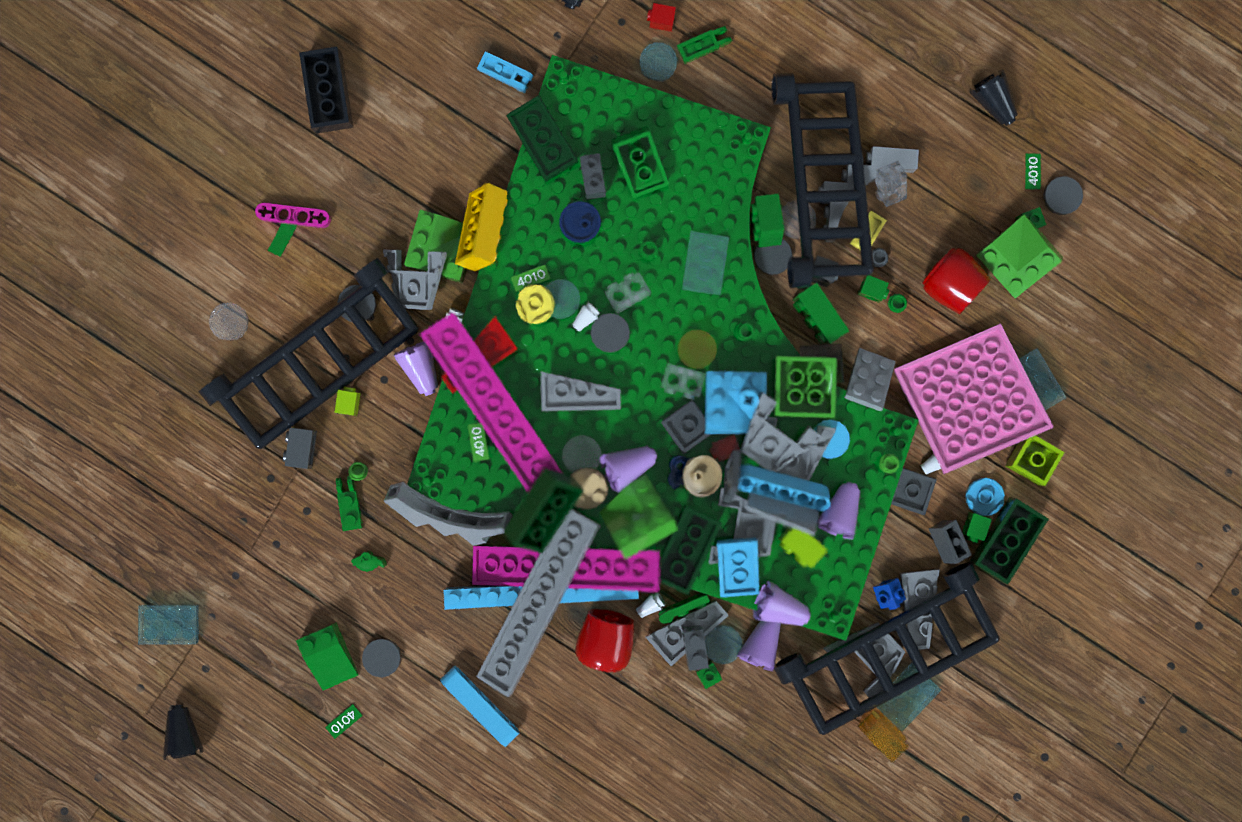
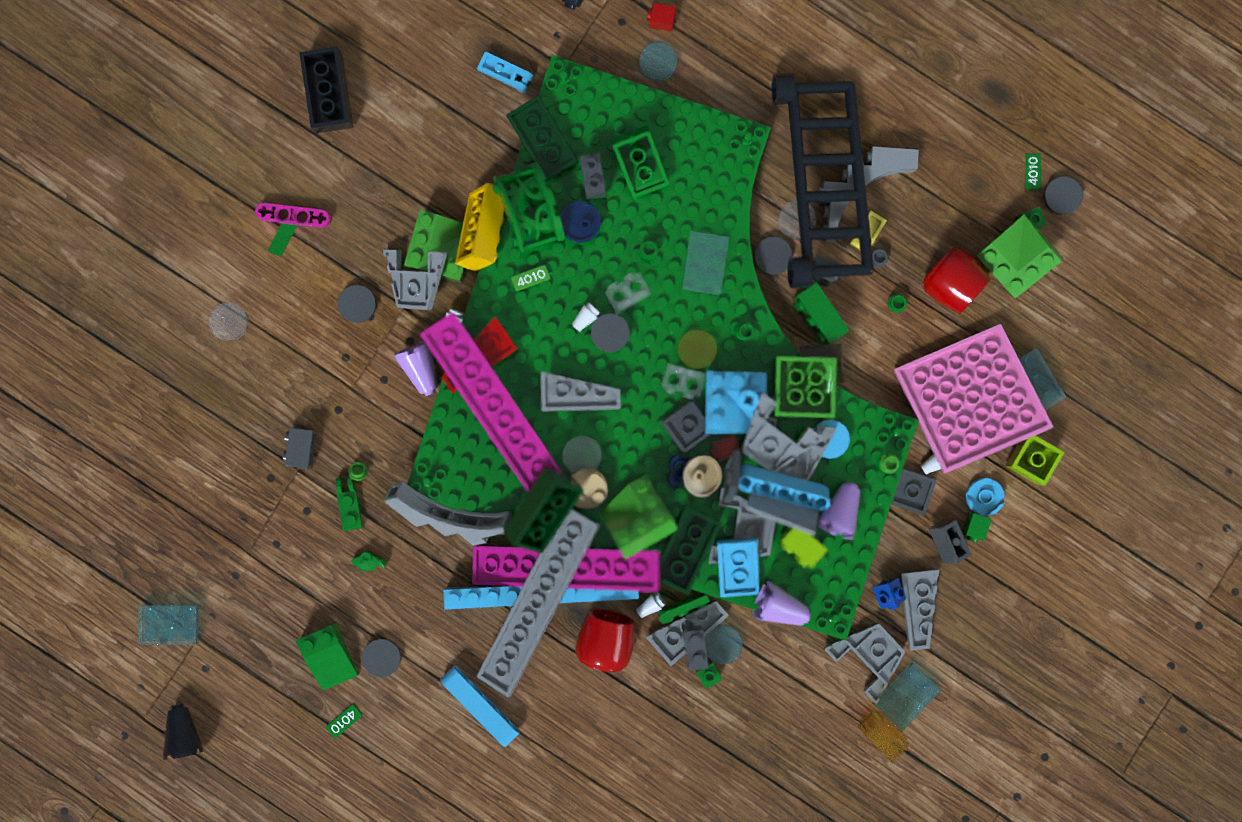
(347, 401): lime brick -> none
(370, 280): black fence -> none
(478, 442): bright green sticker -> none
(535, 179): none -> green fence
(535, 304): light yellow tile -> none
(565, 297): clear light blue tile -> none
(627, 465): lavender cone -> none
(702, 45): green hinge -> none
(761, 645): lavender cone -> none
(767, 220): green brick -> none
(870, 379): light grey plate -> none
(873, 289): green brick -> none
(891, 184): clear brick -> none
(960, 581): black fence -> none
(996, 97): black cone -> none
(1009, 540): dark green brick -> none

